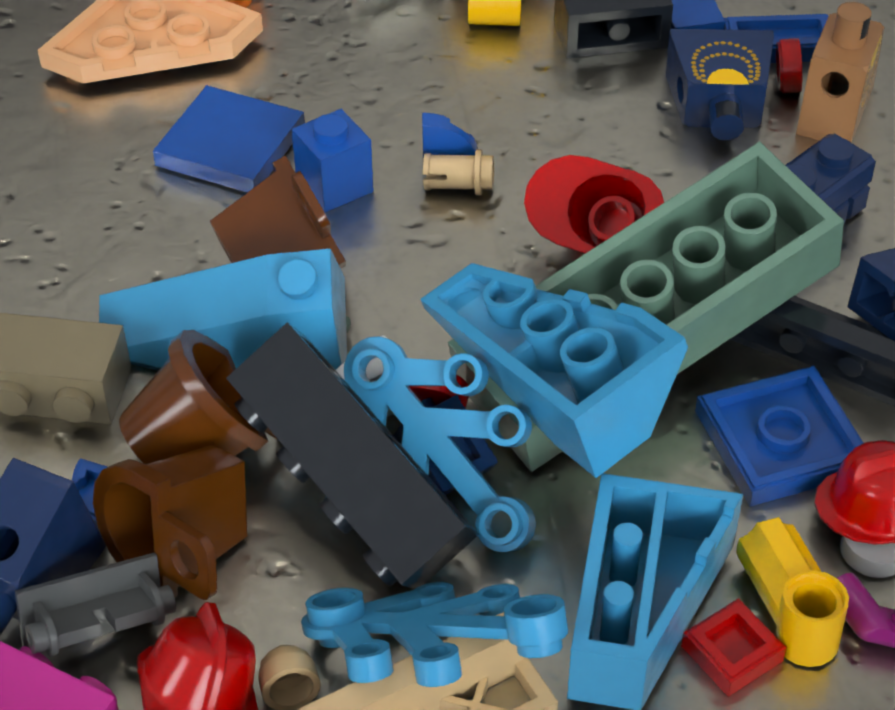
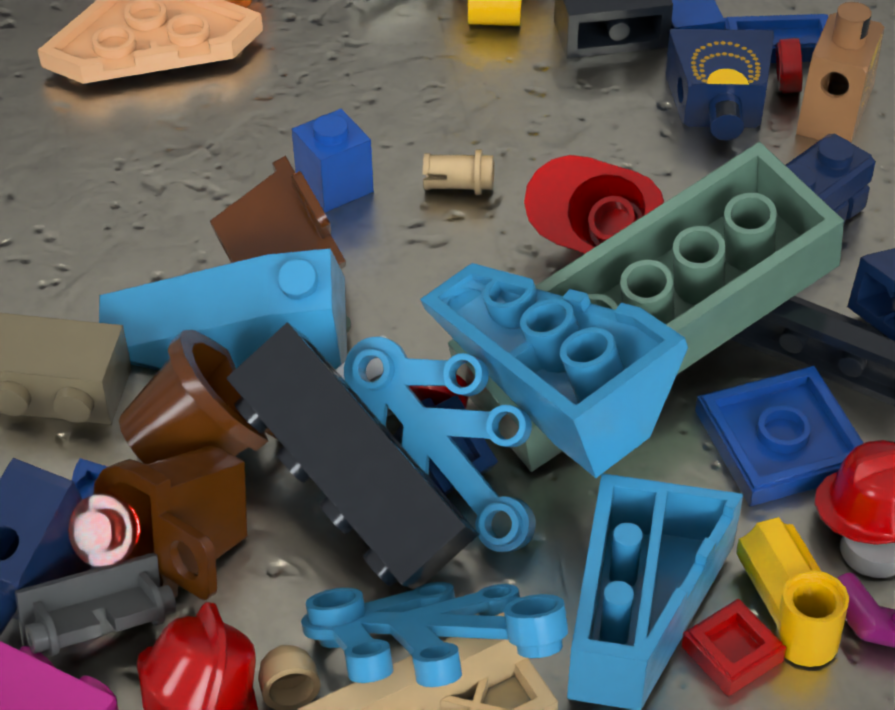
(103, 530): none -> clear red plate
(228, 139): blue tile -> none
(444, 138): blue tile -> none

